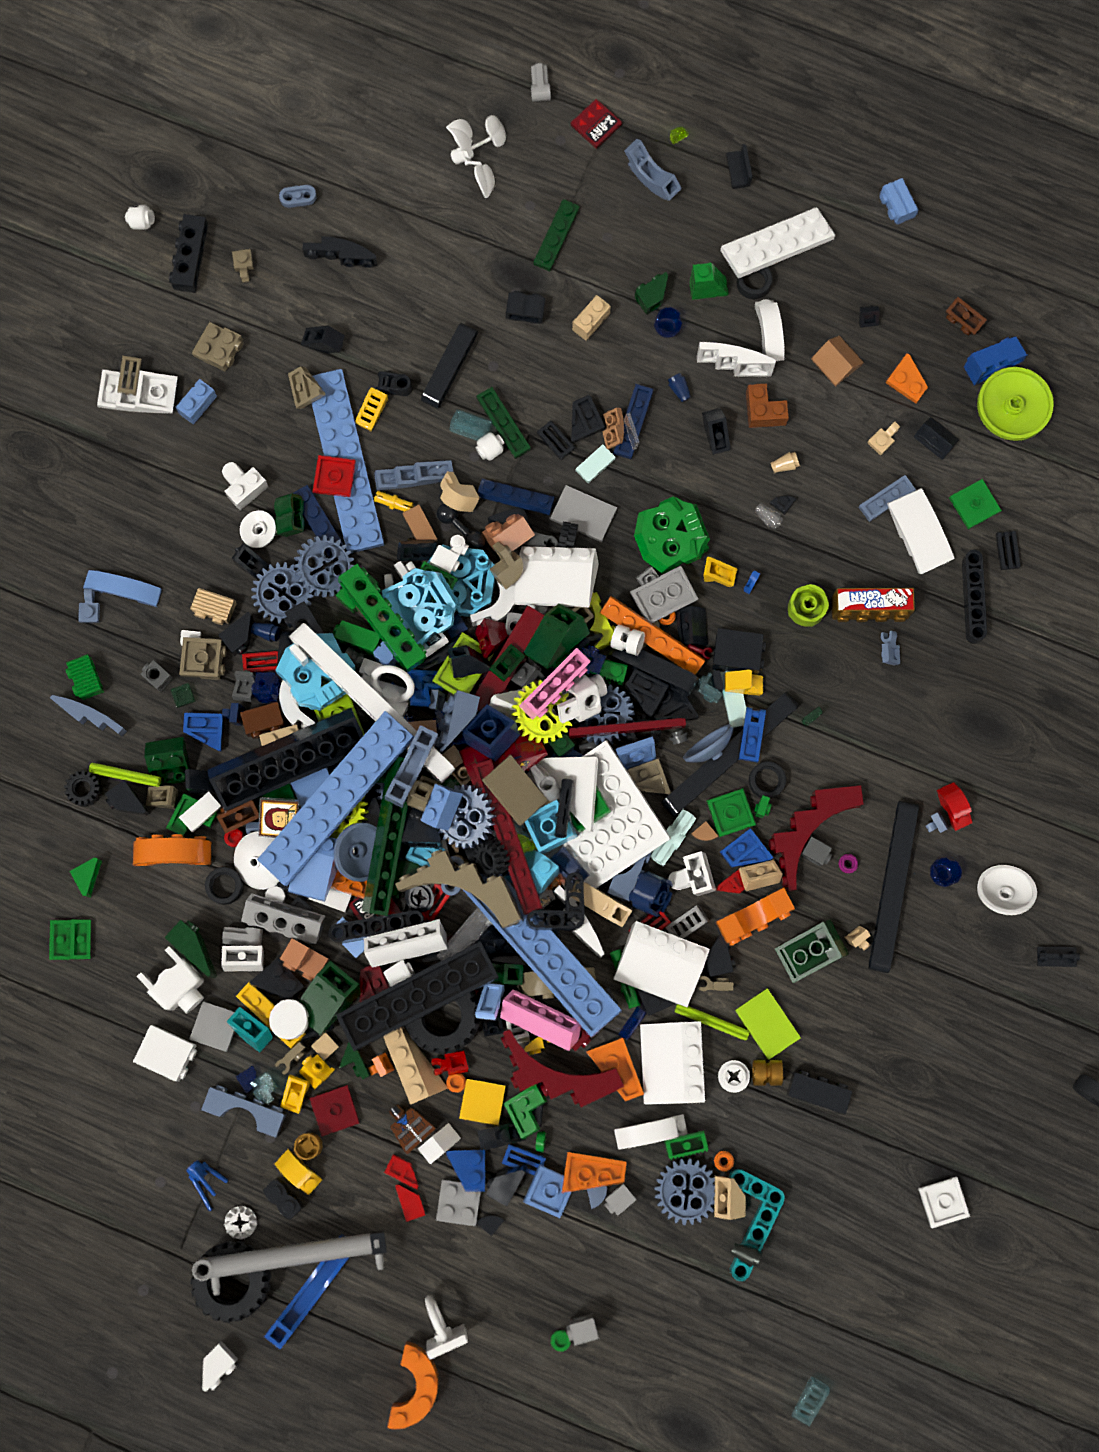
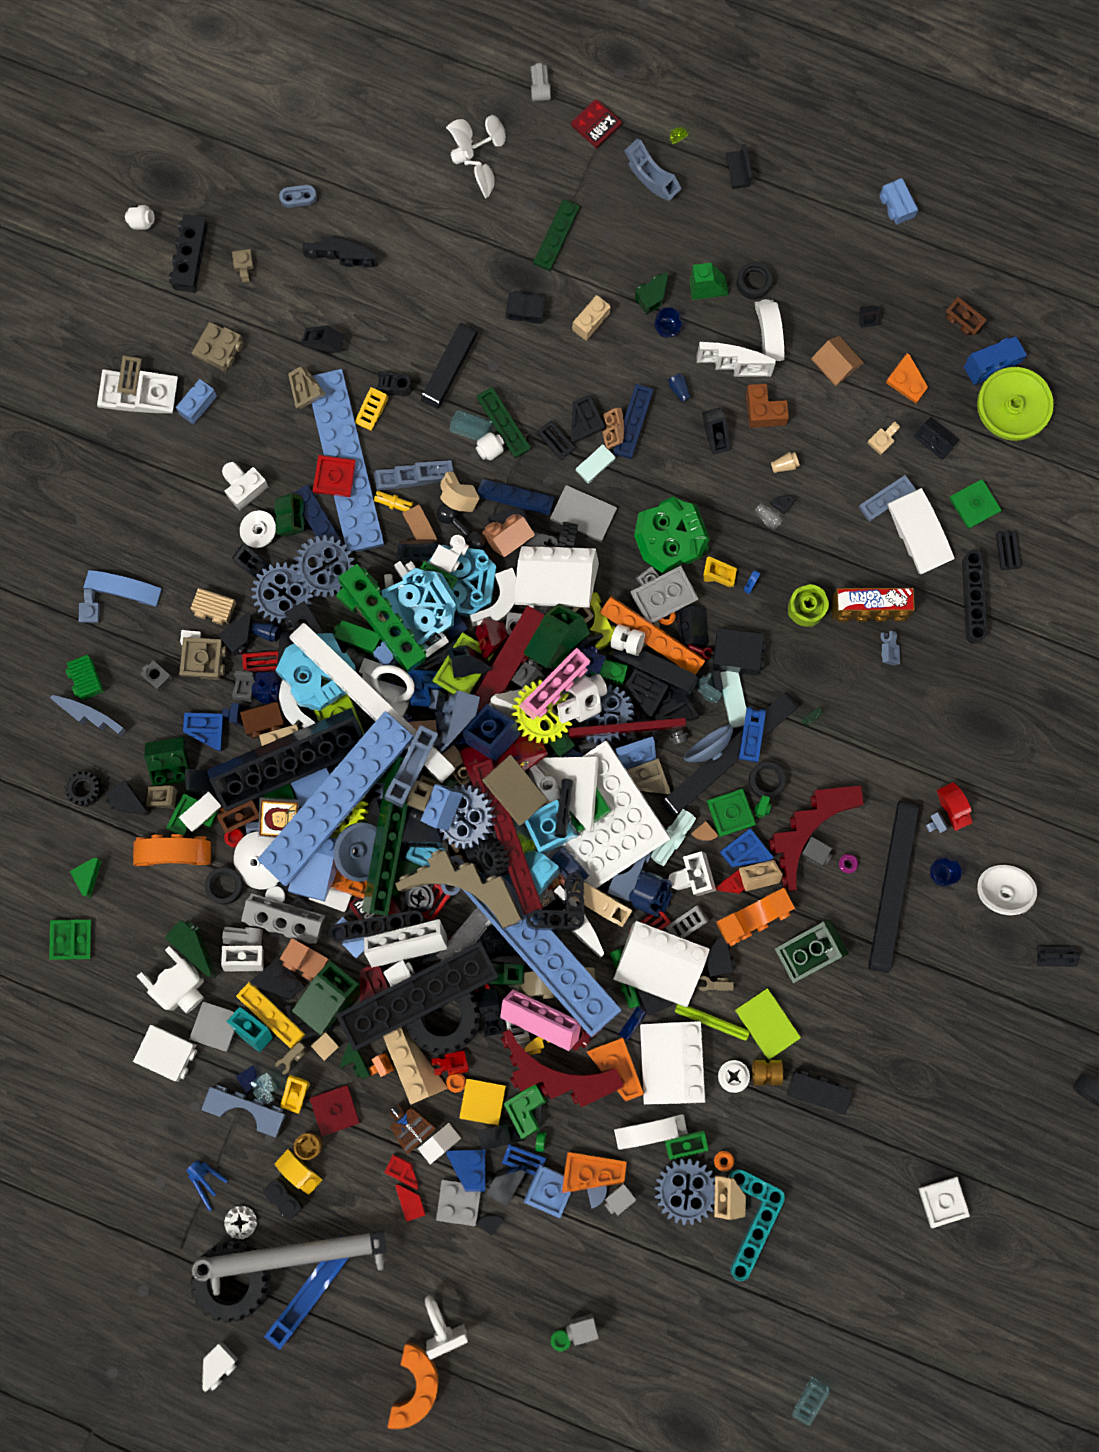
(125, 774): lime axle -> none
(182, 695): clear green tile -> none
(289, 1019): white tile -> none
(299, 654): white tile -> none
(315, 1070): yellow brick -> none
(490, 1001): light blue tile -> none
(507, 662): dark green slope -> none
(509, 568): dark tan brick -> none
(631, 431): clear piece -> none
(744, 682): yellow slope -> none
(747, 1254): pearl dark grey cone -> none
(777, 242): white plate -> none
(858, 938): tan tile -> none

